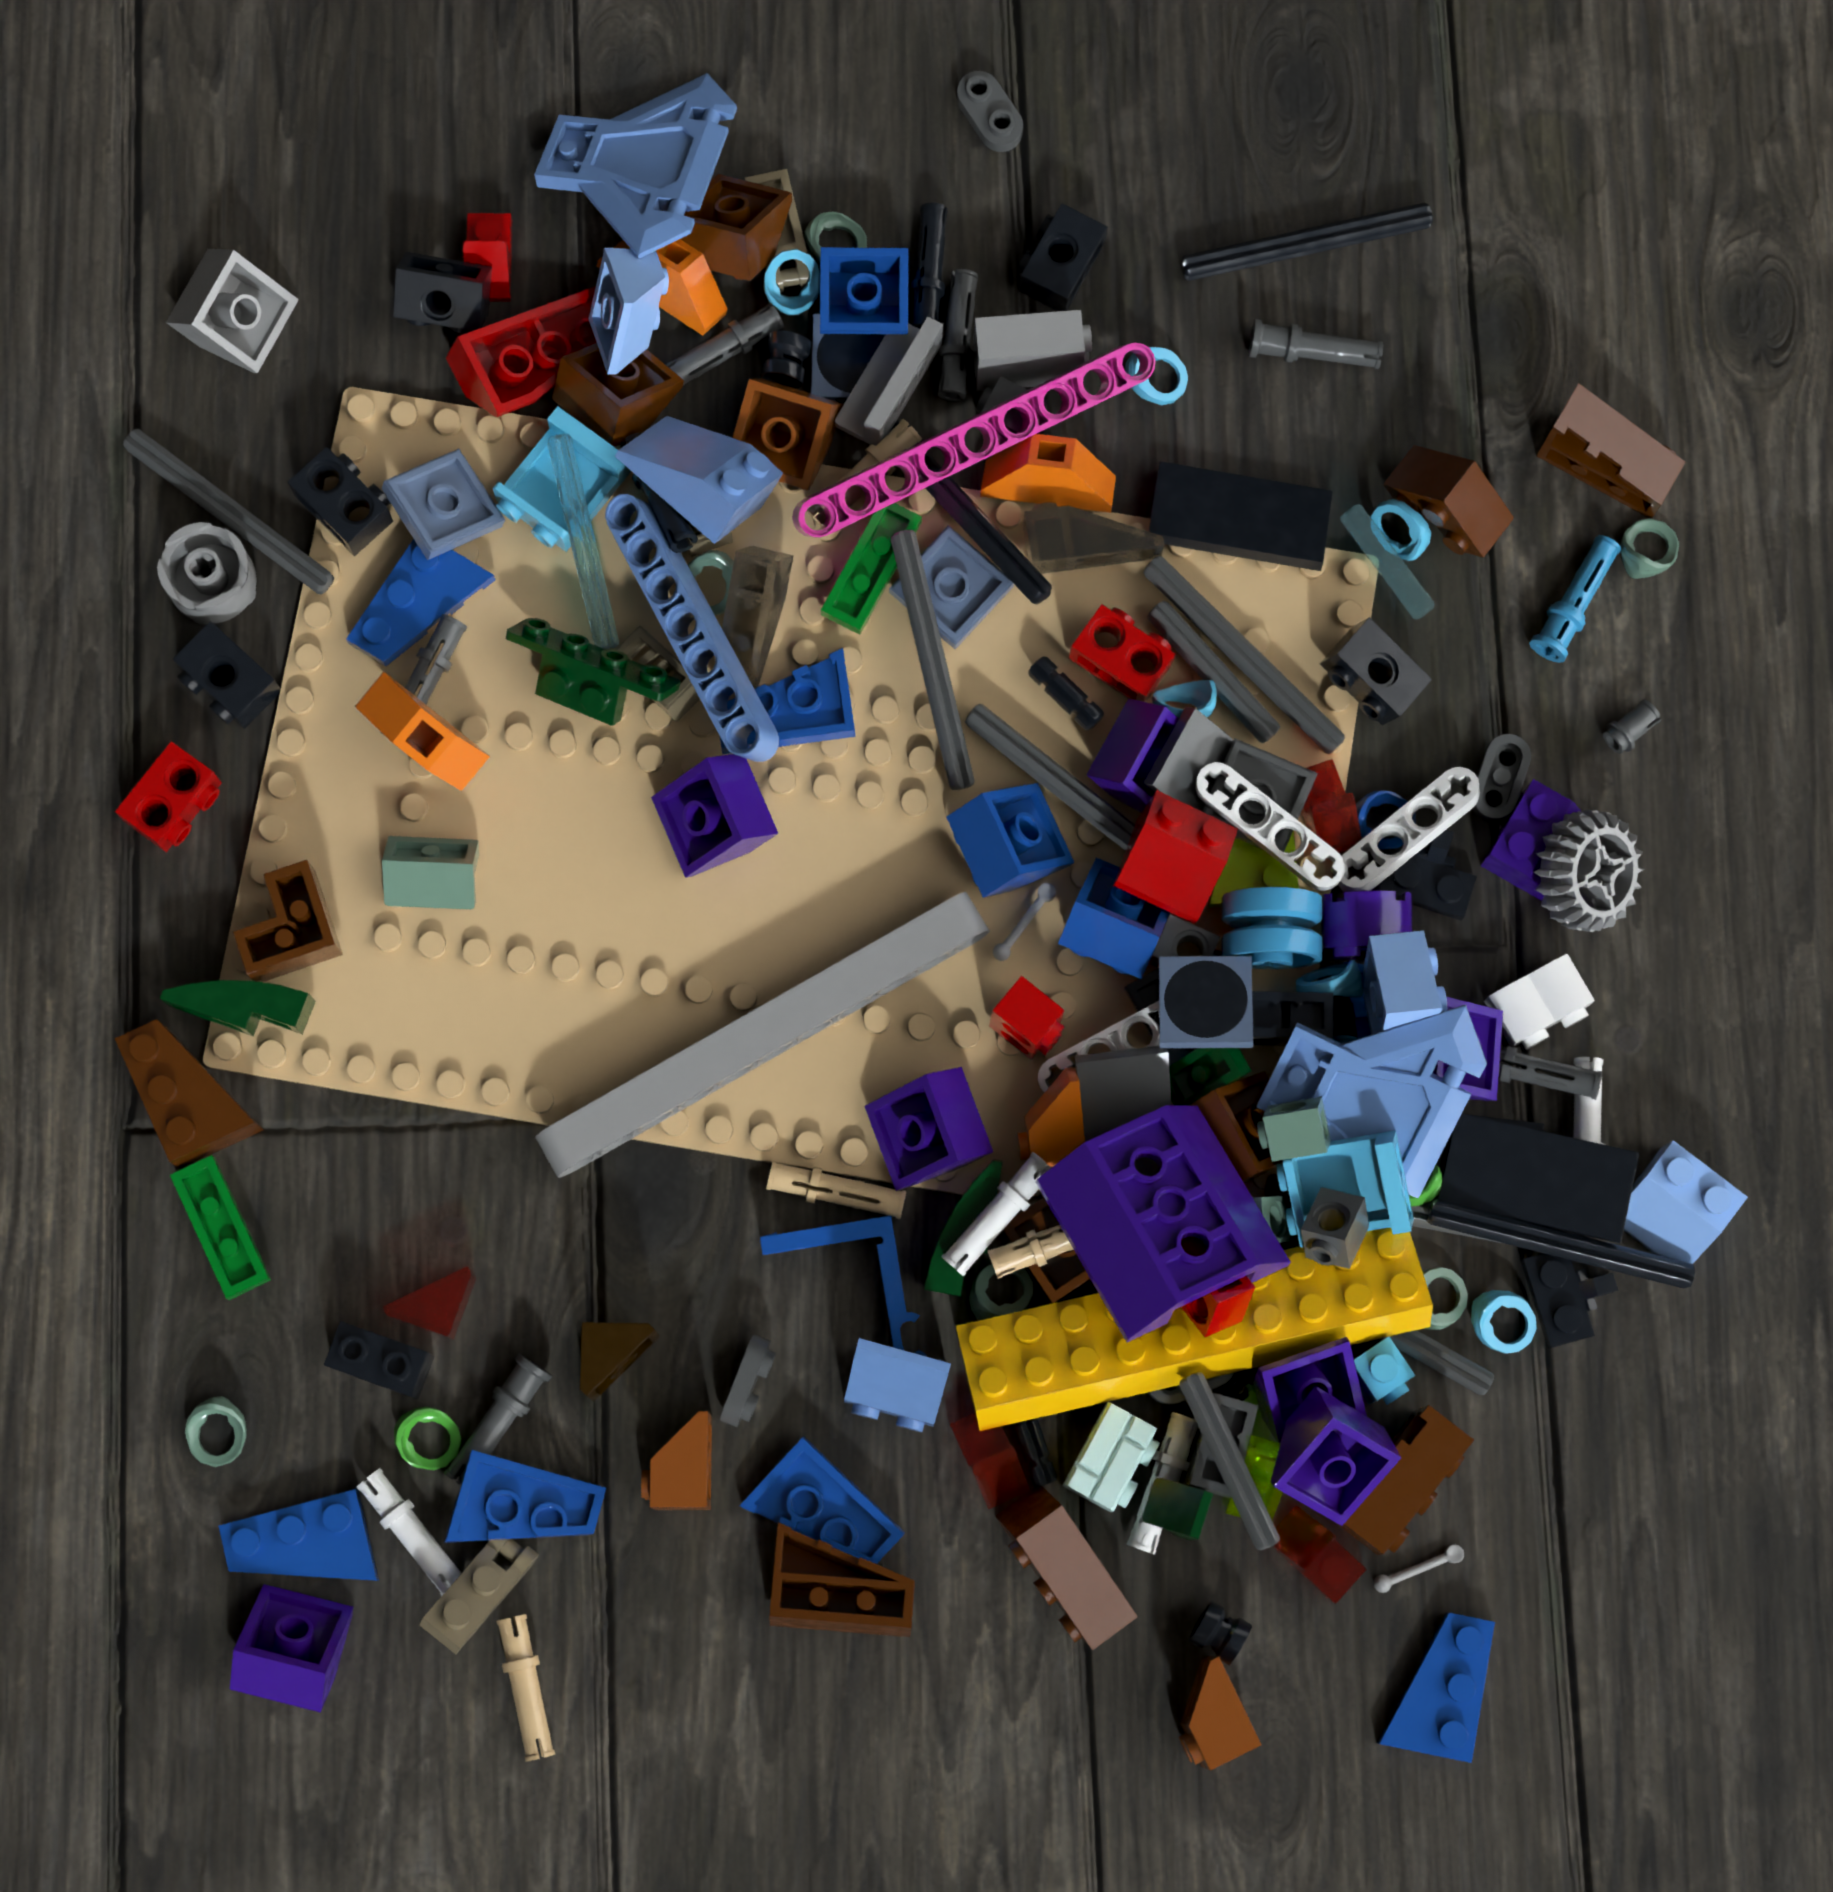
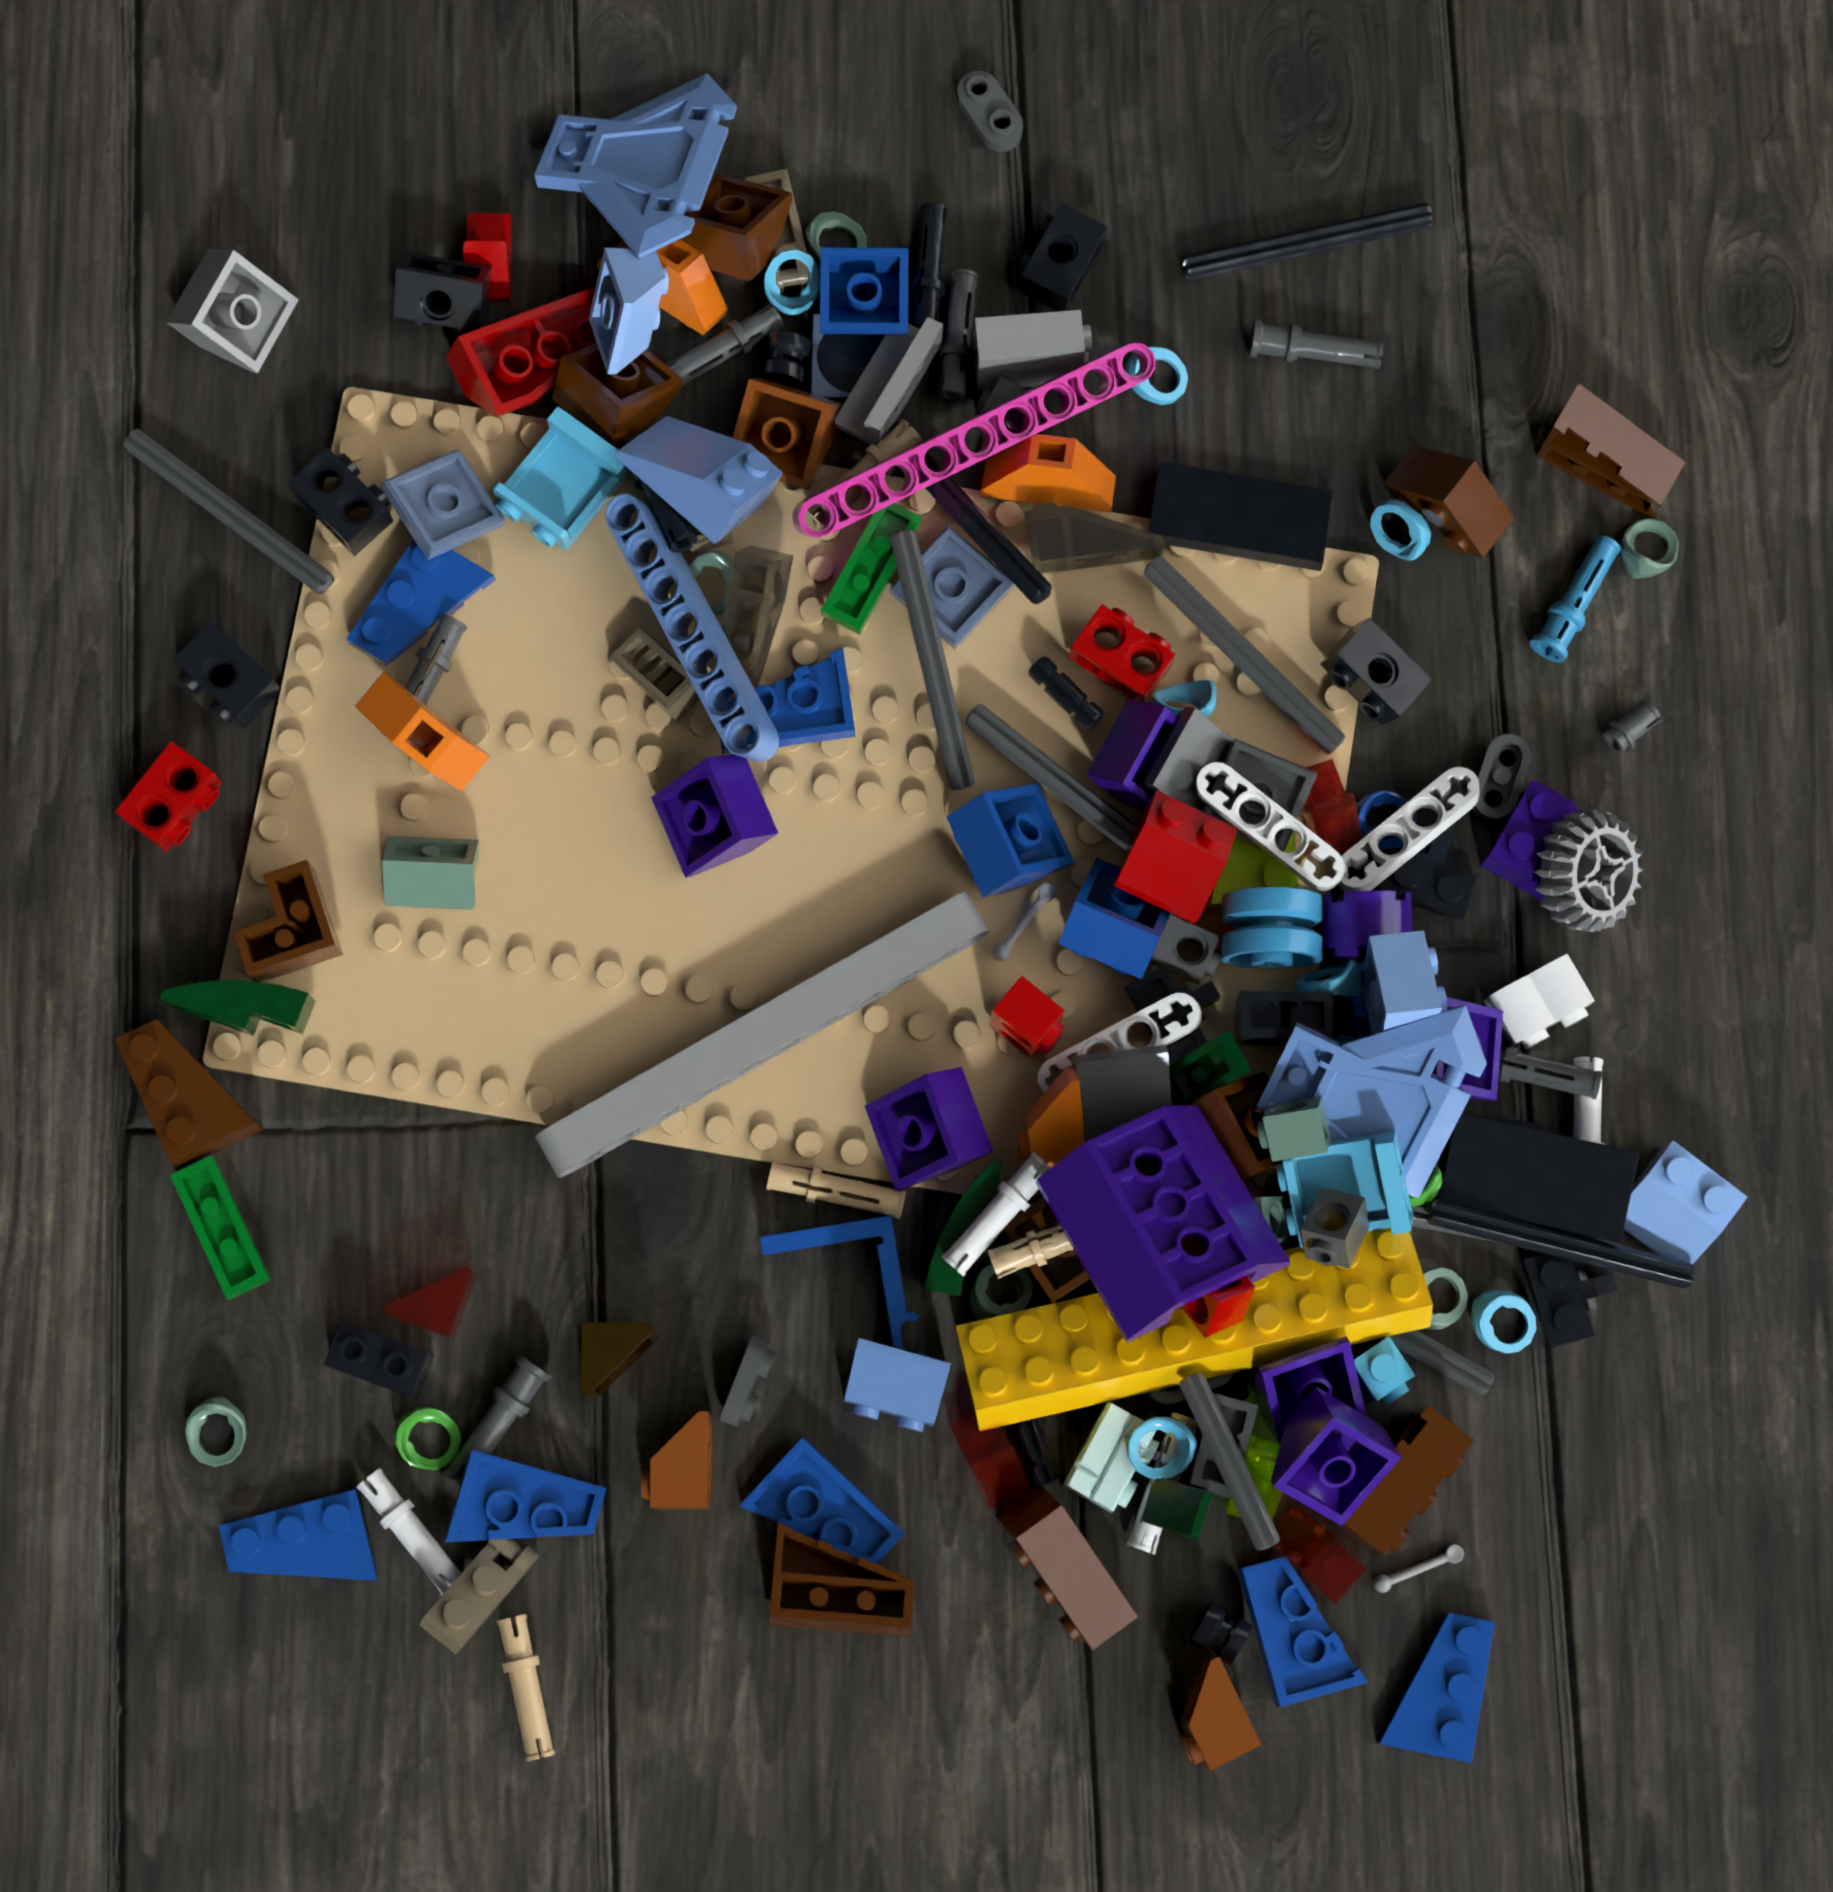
(213, 597): light grey brick -> none
(290, 1648): dark purple slope -> none
(582, 541): clear light blue axle -> none
(587, 675): dark green bracket -> none
(1186, 1447): none -> medium azure piece
(1206, 1002): tile -> none
(1210, 667): dark grey axle -> none
(1293, 1638): none -> blue wing
(1387, 561): clear light blue axle -> none

